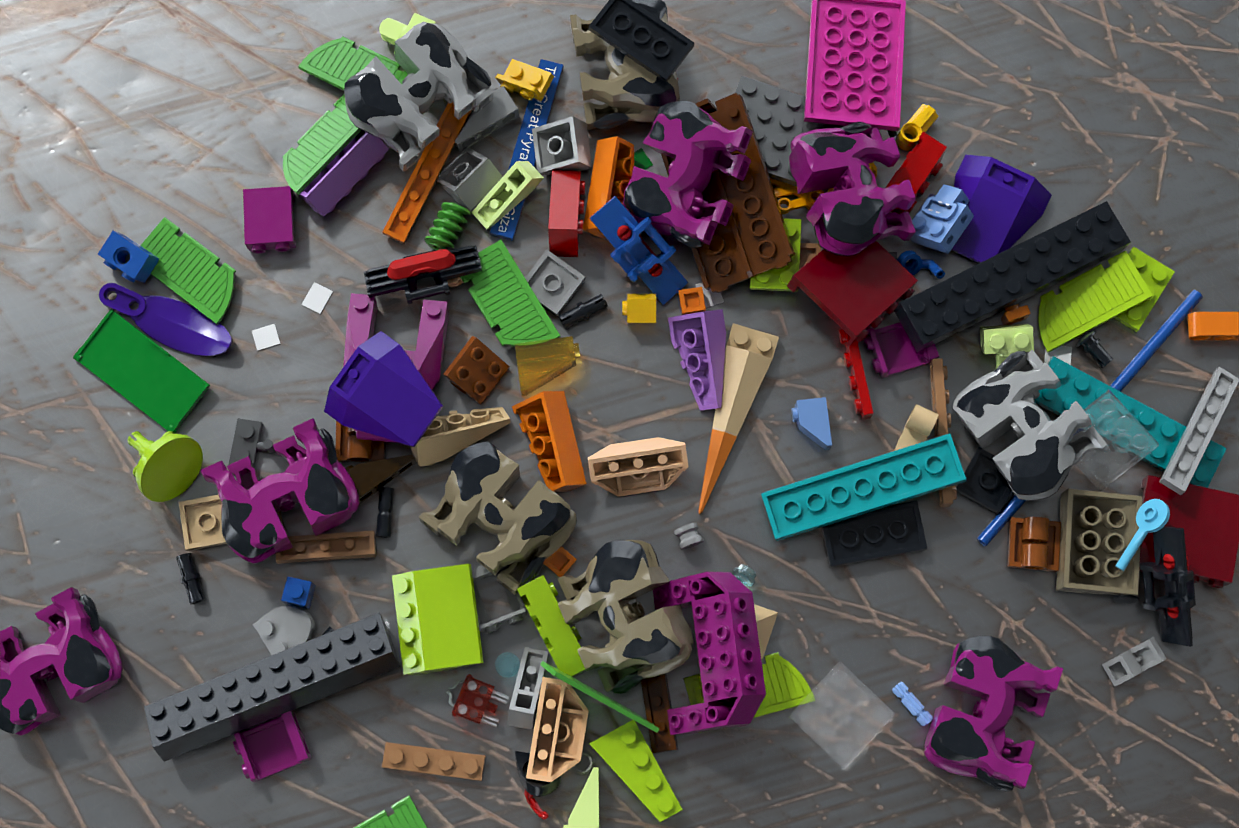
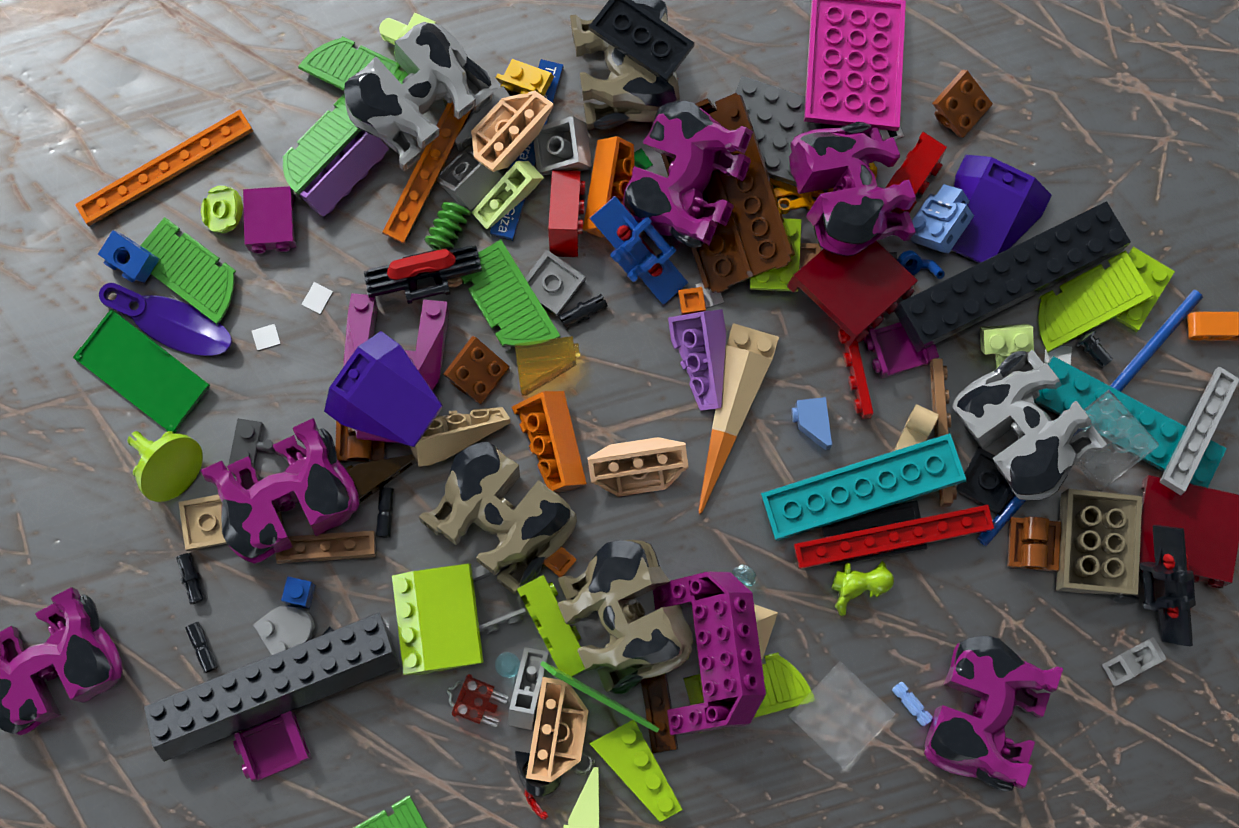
(164, 168): none -> orange plate
(199, 643): none -> black piece
(221, 209): none -> lime tile
(433, 761): medium nougat plate -> none
(509, 129): none -> light nougat wedge
(640, 308): yellow brick -> none
(688, 536): light grey wheel -> none
(853, 583): none -> lime animal
(893, 536): none -> red plate
(918, 123): yellow piece -> none
(961, 104): none -> dark orange plate
(1015, 314): orange plate -> none
(1149, 518): medium azure piece -> none

